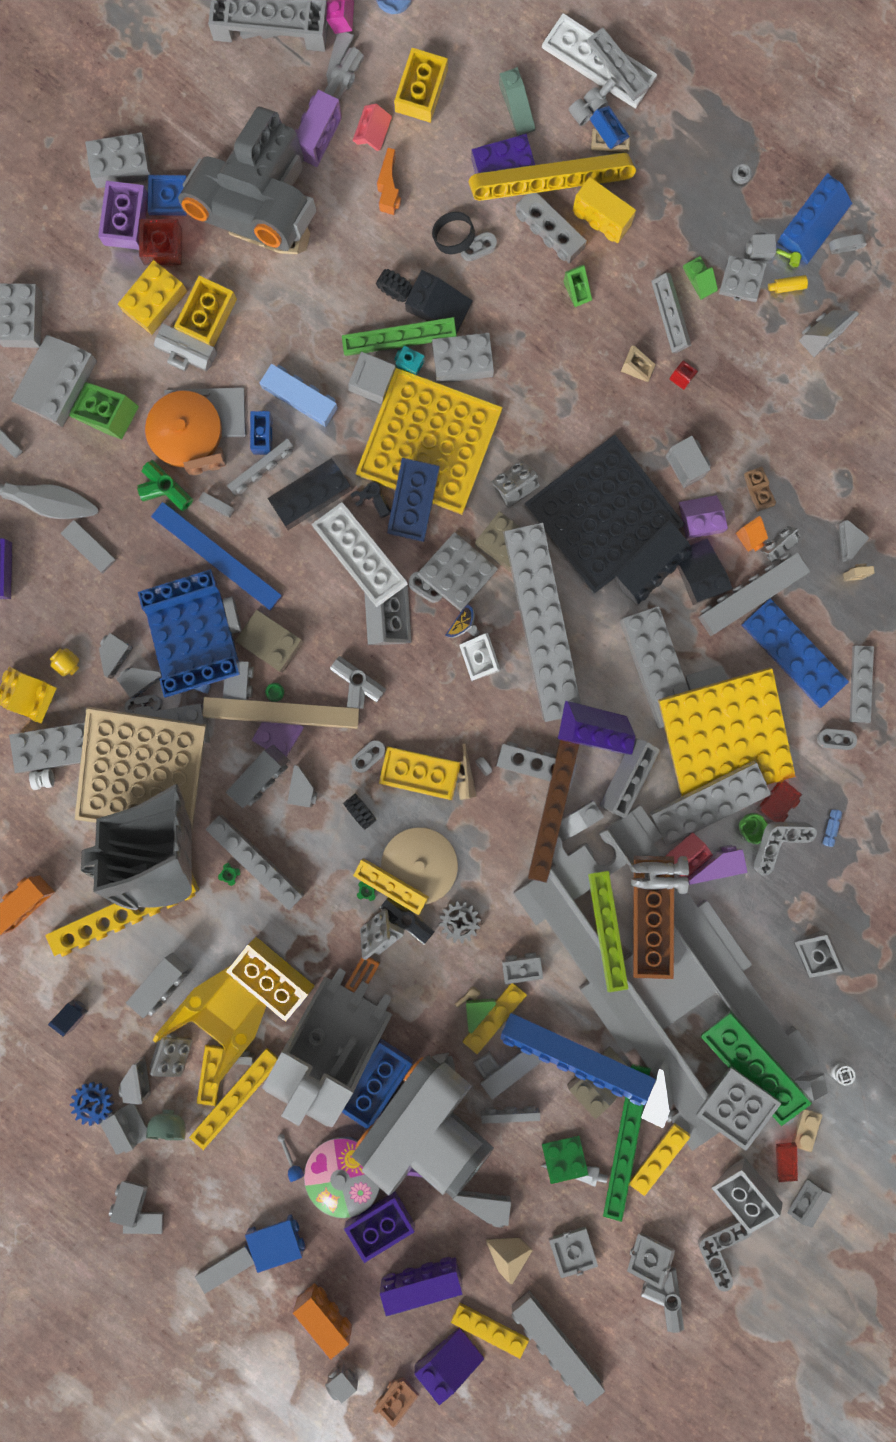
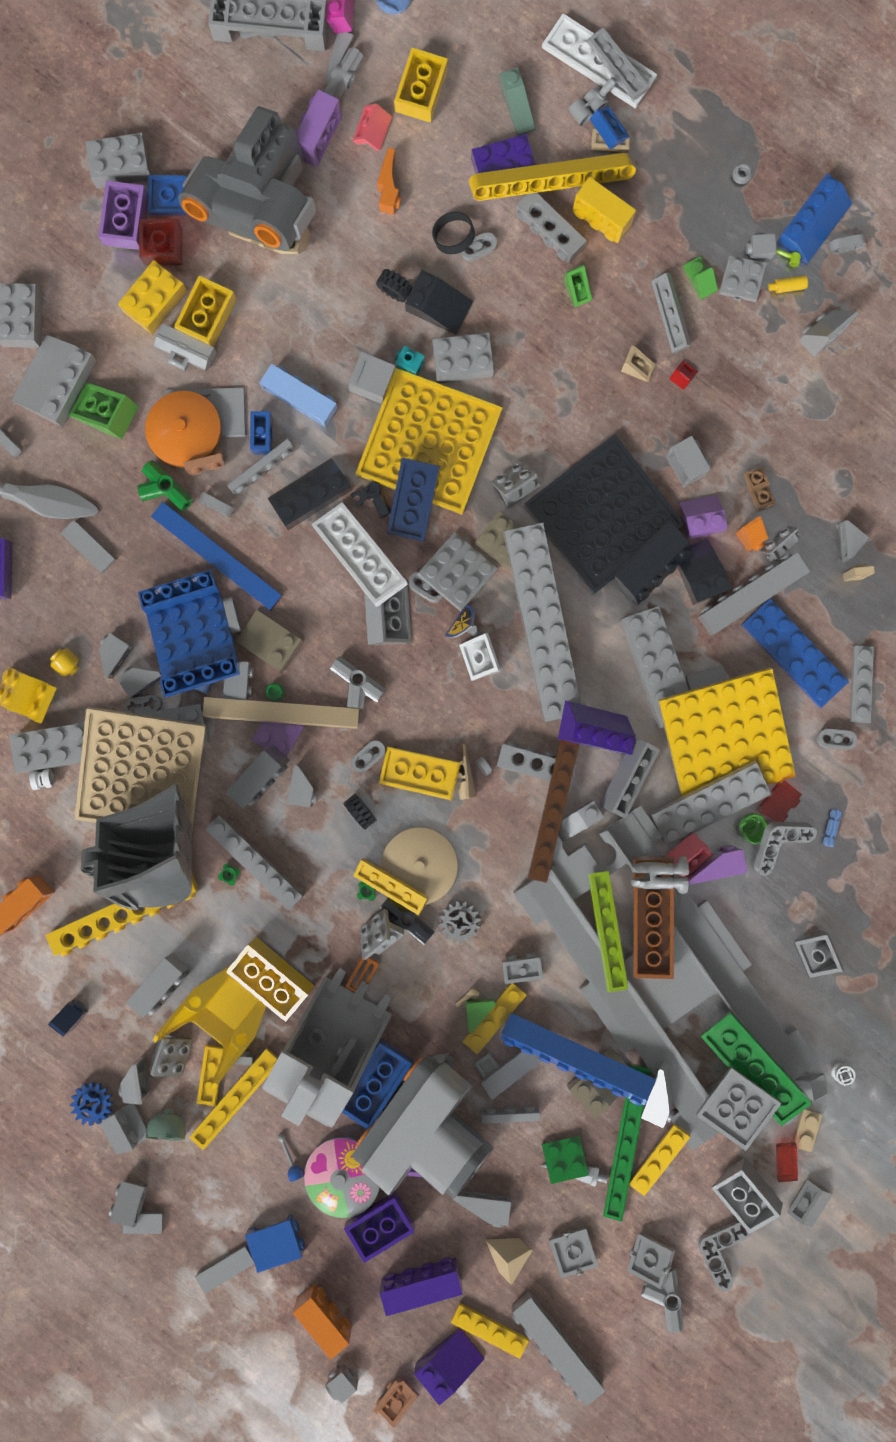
(398, 336): bright green plate -> none

